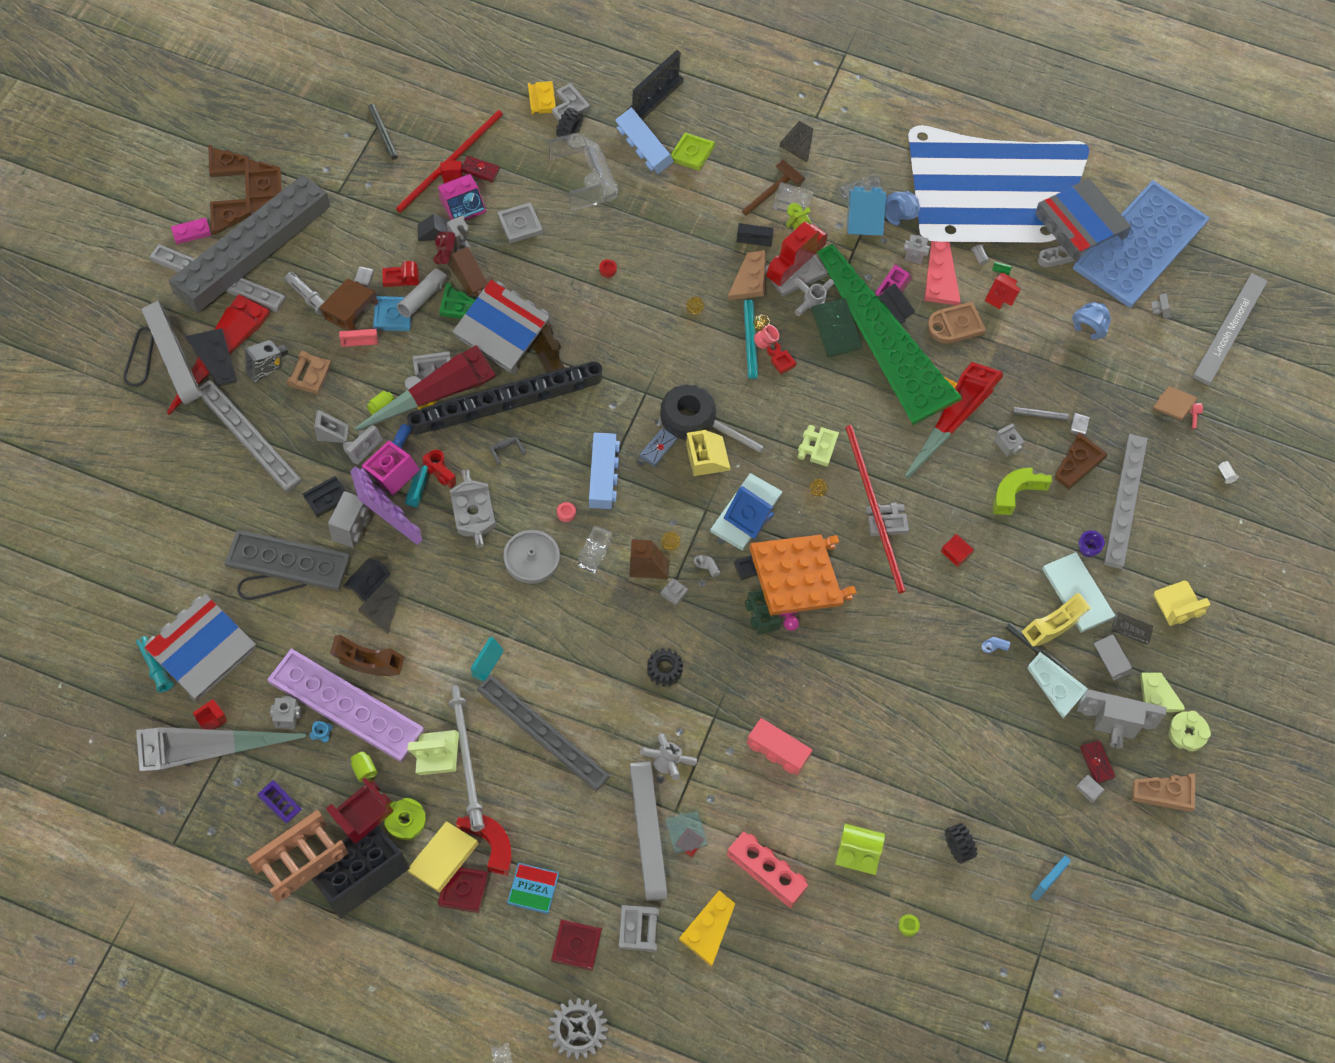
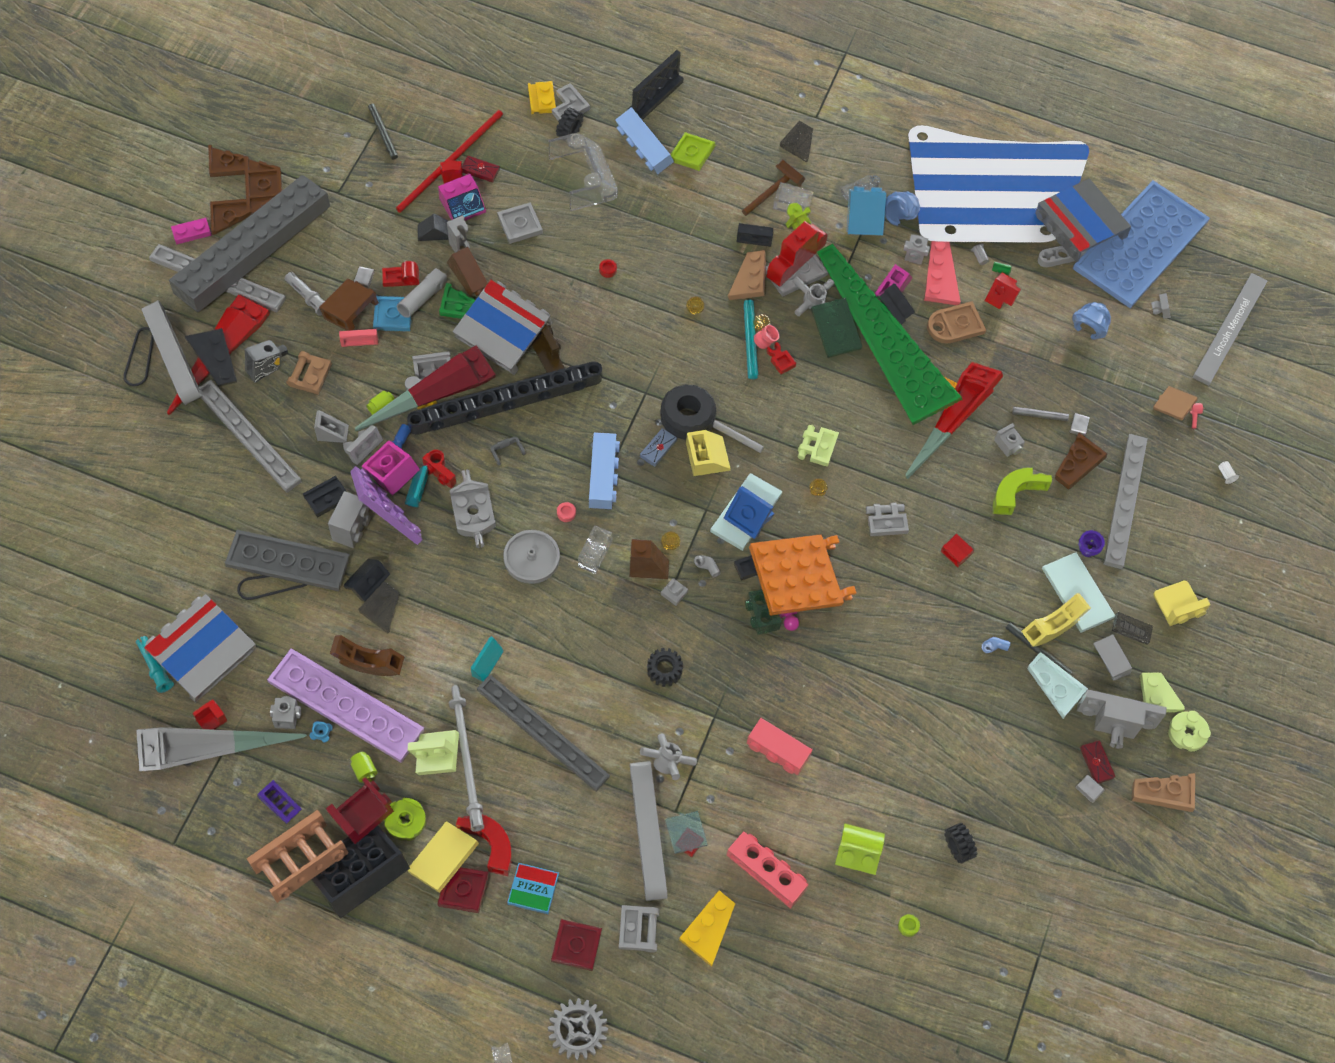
(444, 243): dark red plate -> none
(875, 509): red piece -> none
(1050, 878): dark azure tile -> none

